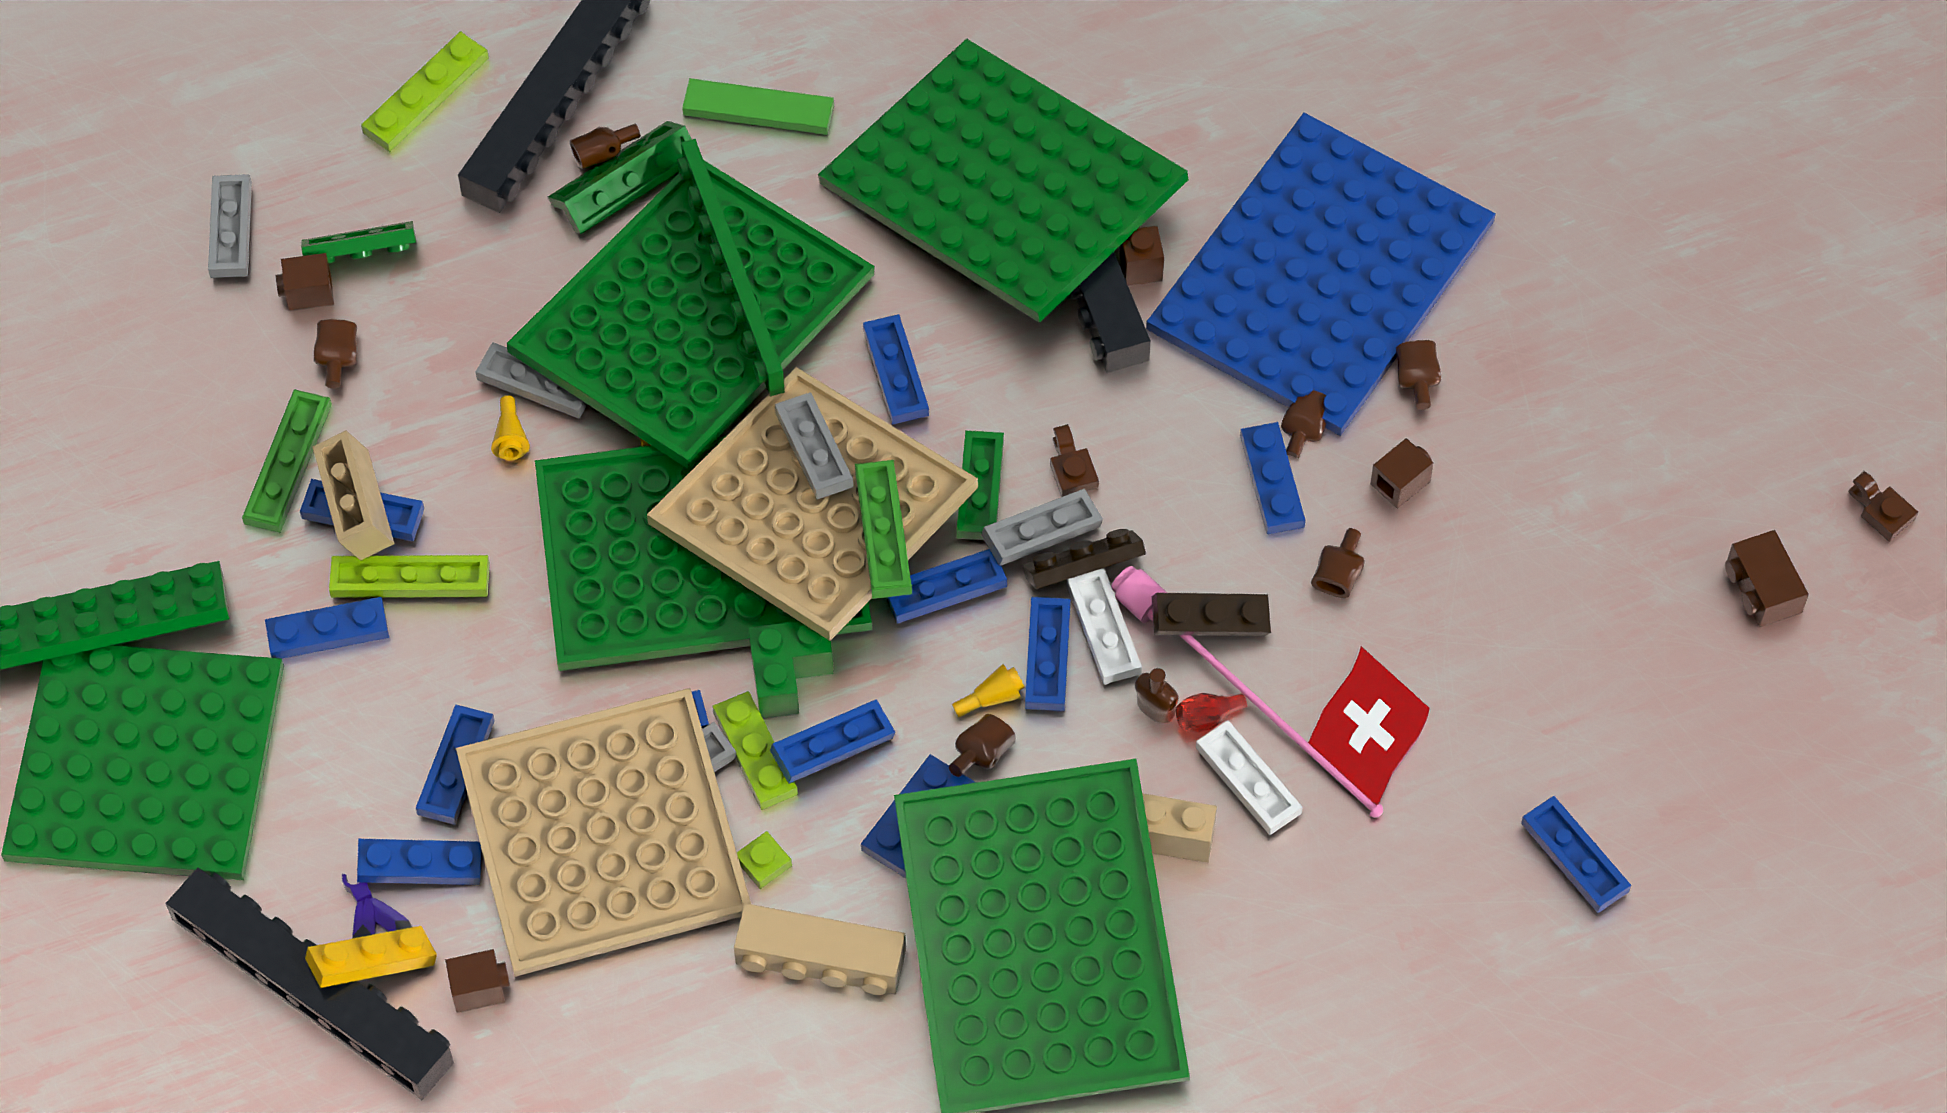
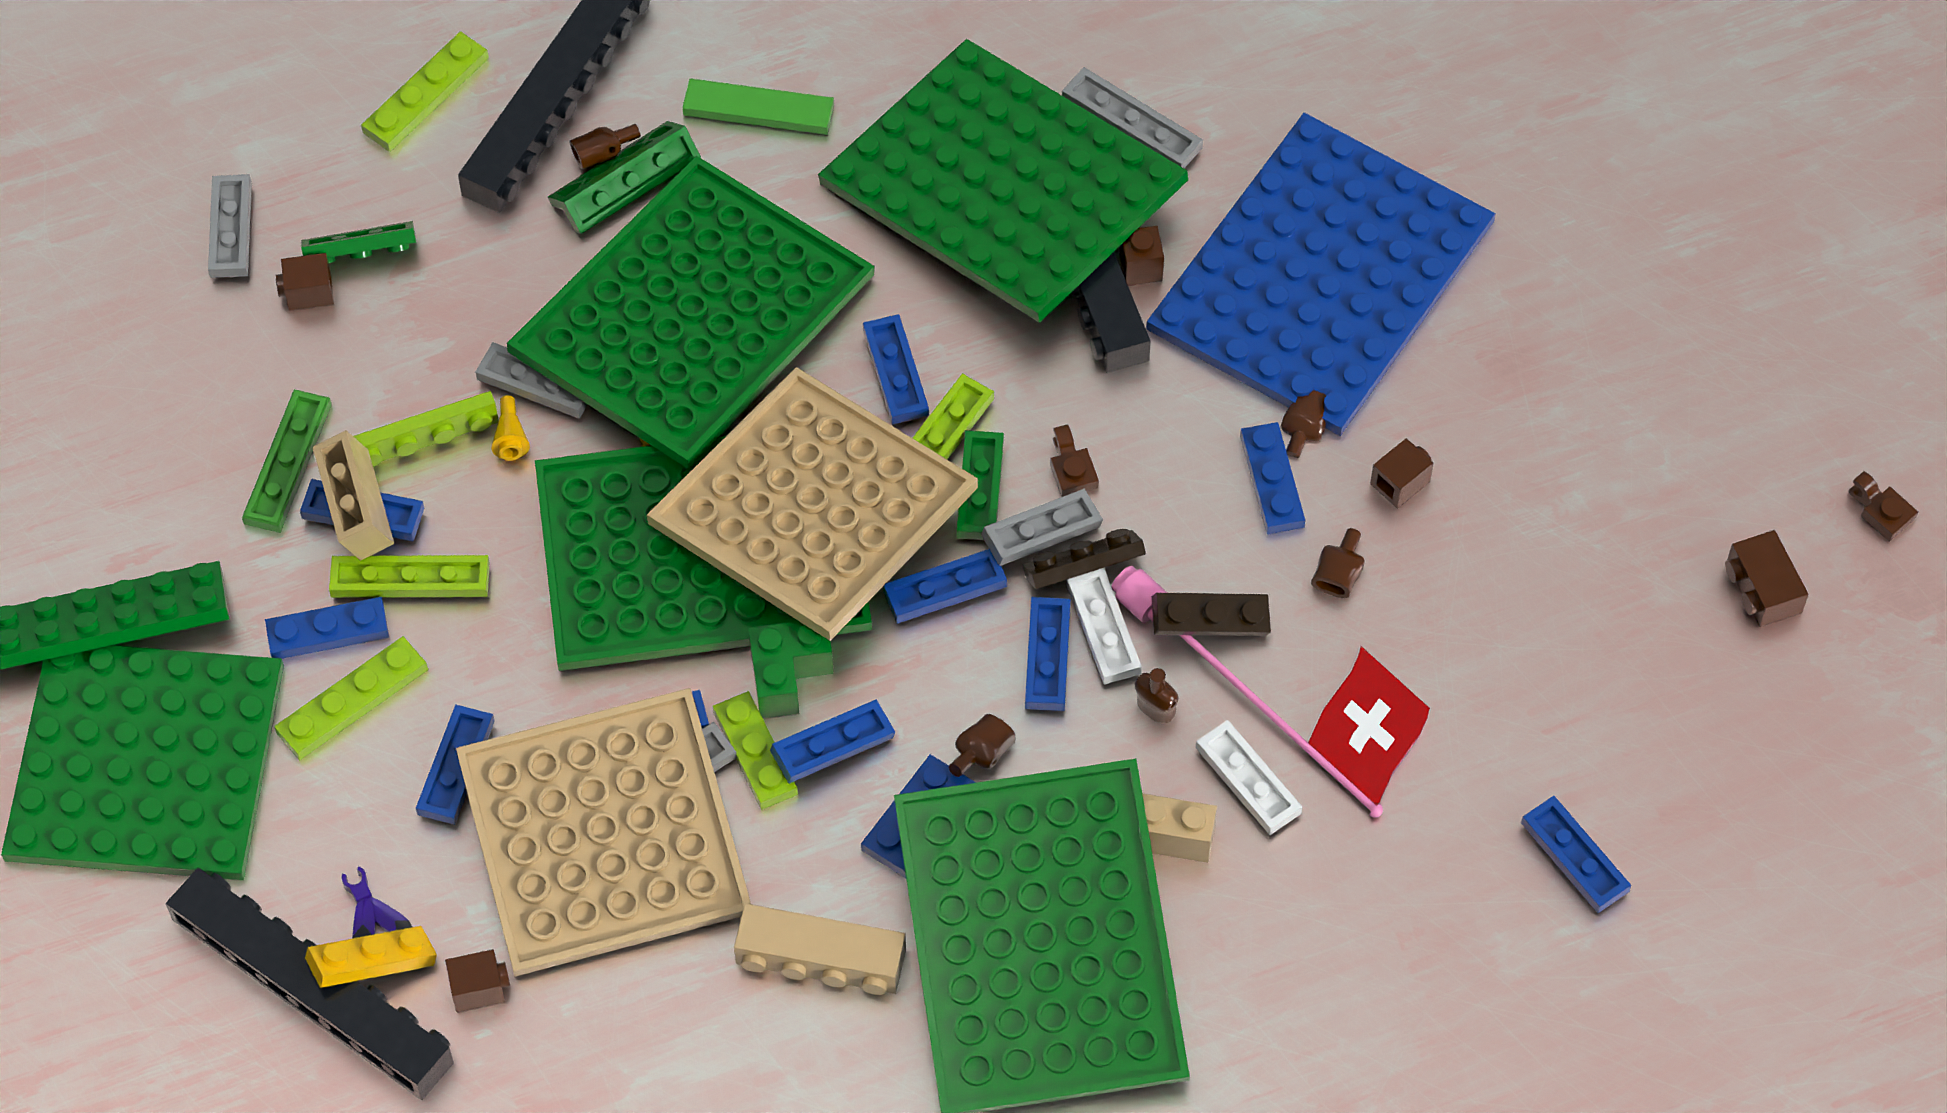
(335, 348): reddish brown piece -> none
(351, 698): none -> lime plate
(419, 861): blue plate -> none
(429, 428): none -> lime plate
(734, 277): green plate -> none
(763, 860): lime plate -> none
(814, 445): light grey plate -> none
(883, 529): bright green tile -> none
(953, 415): none -> lime plate
(998, 688): yellow cone -> none
(1133, 117): none -> light grey plate
(1207, 710): clear red piece -> none
(1418, 369): reddish brown piece -> none

